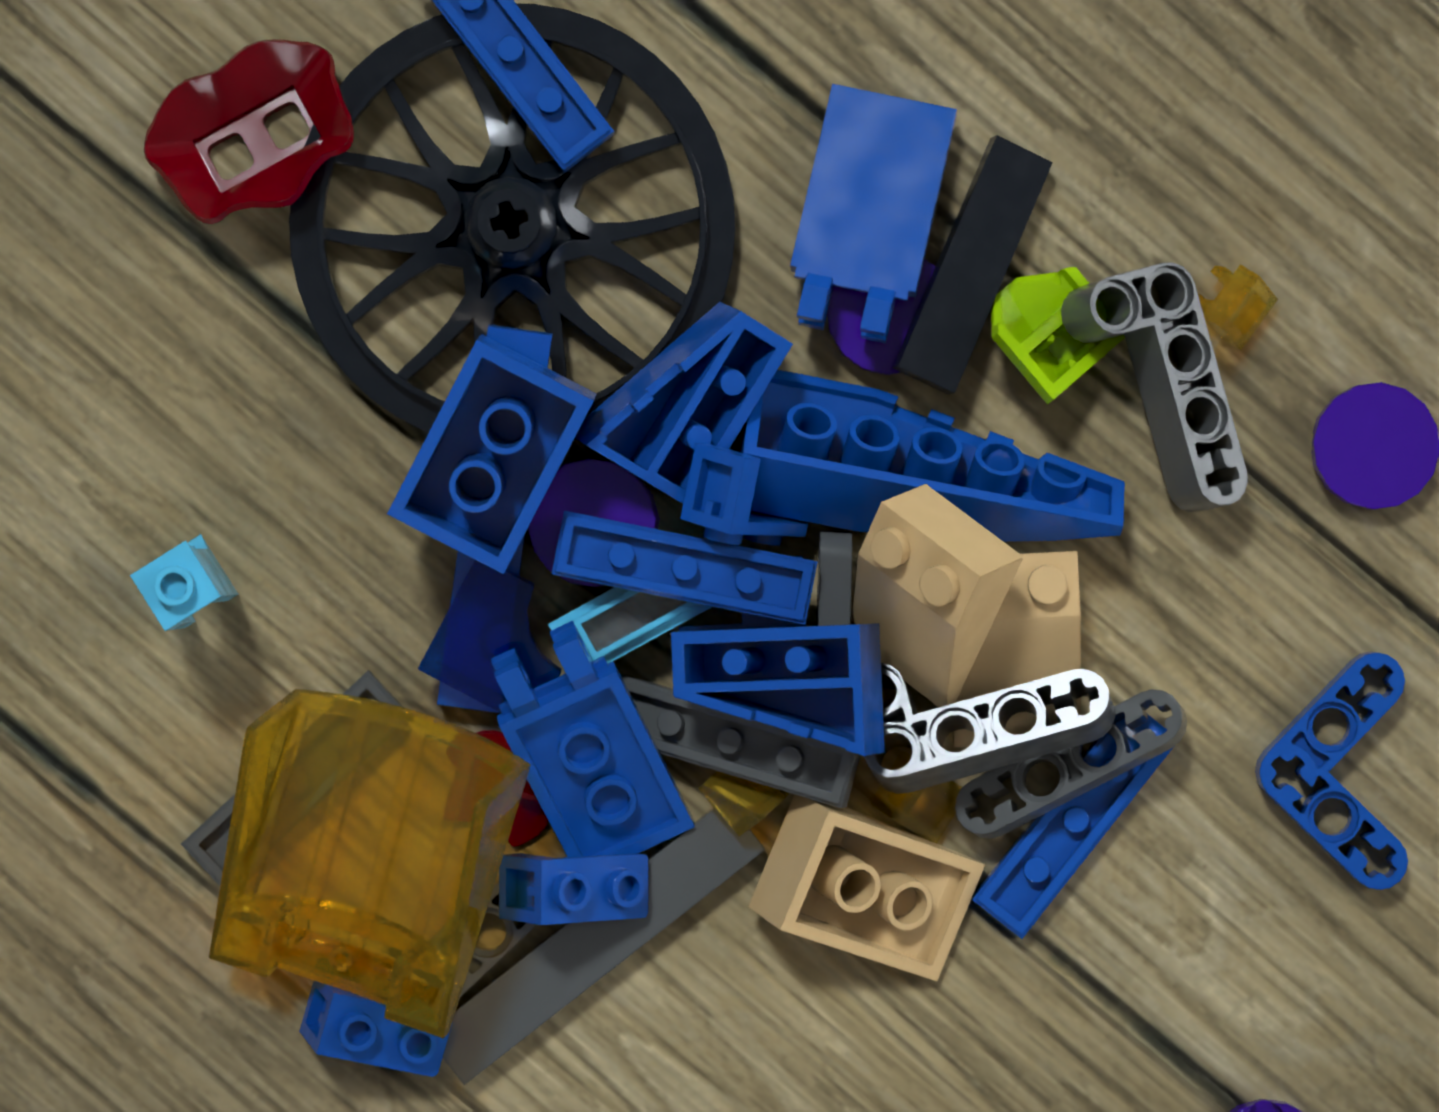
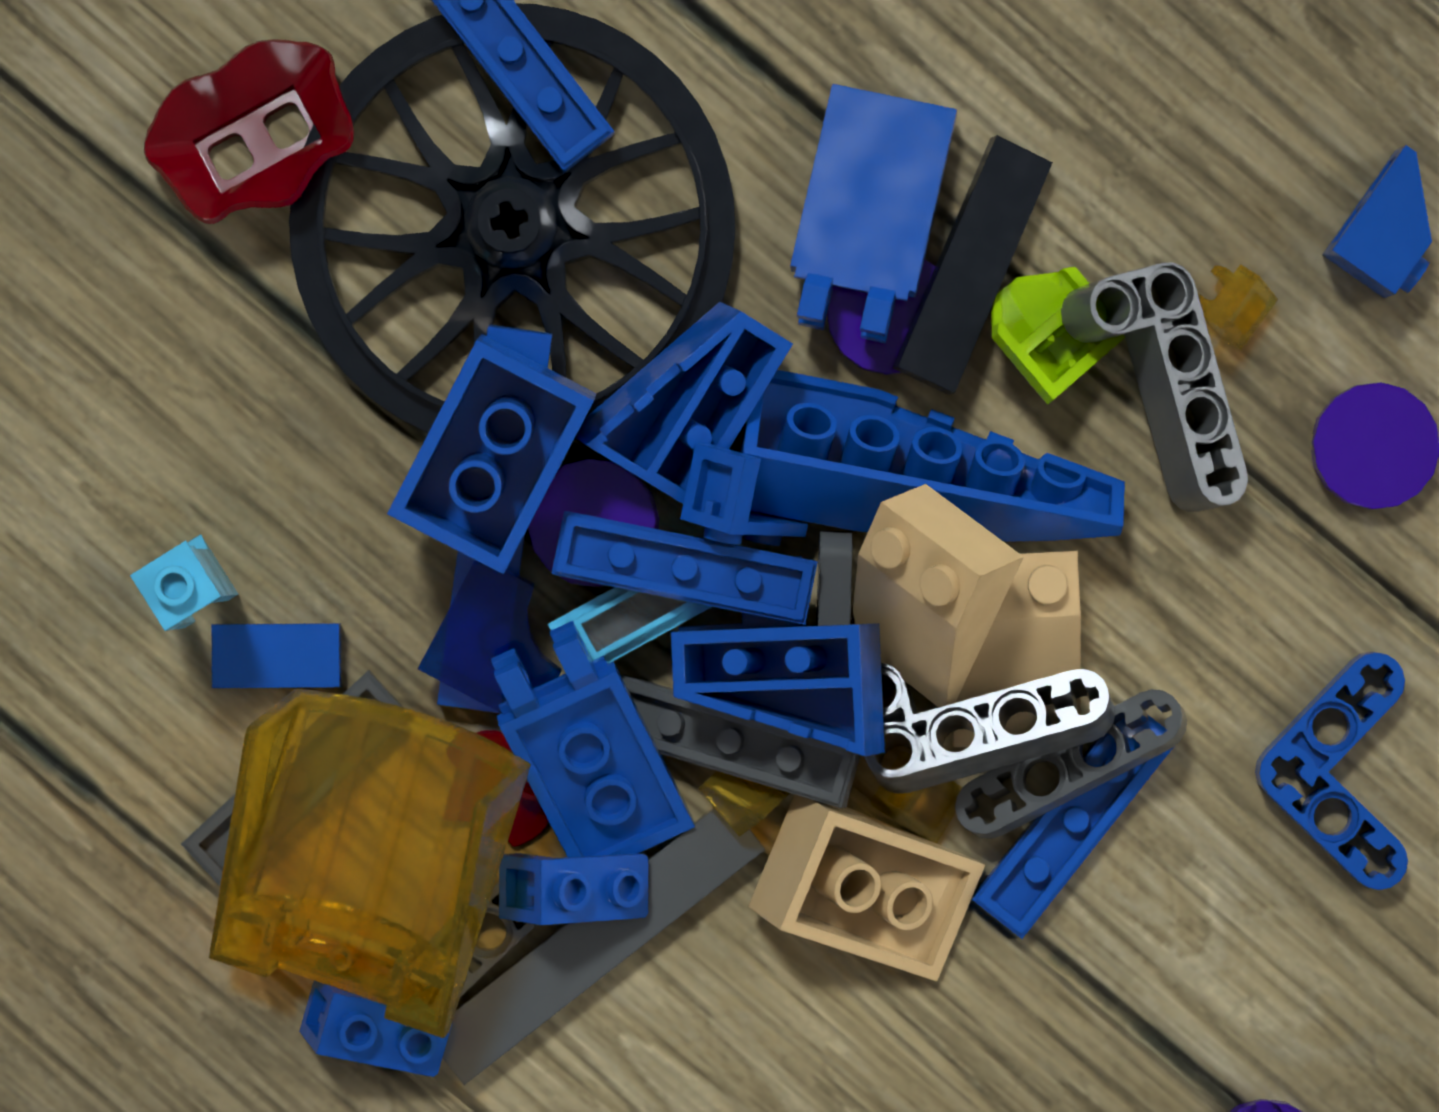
(276, 655): none -> blue tile
(1387, 230): none -> blue slope

